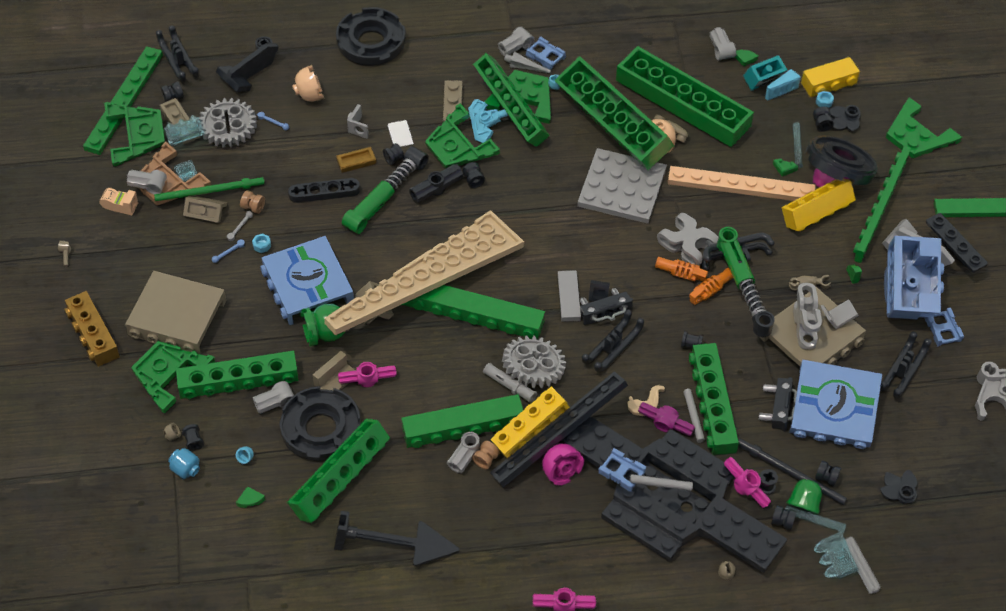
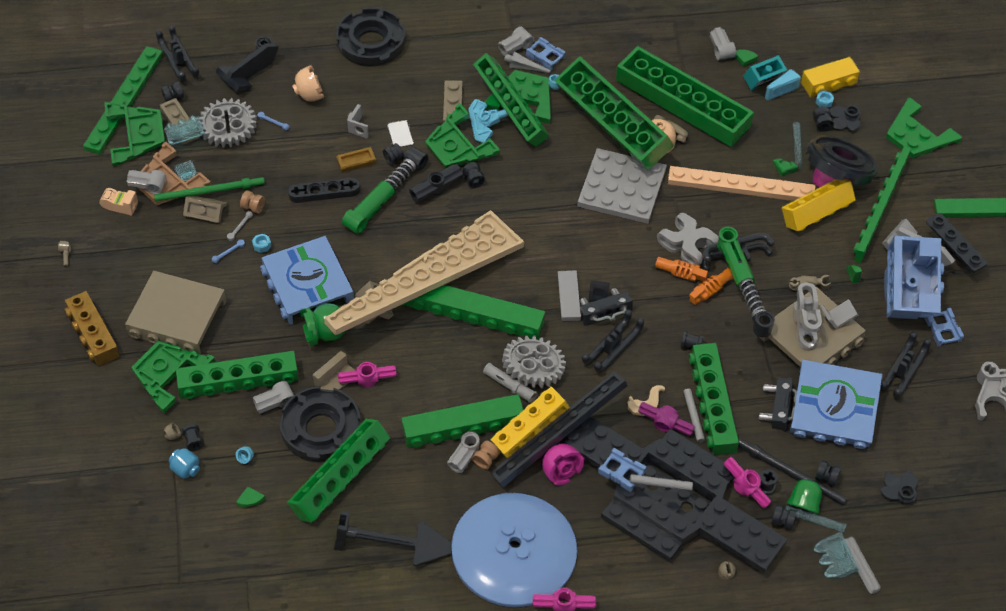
(507, 573): none -> medium blue dish

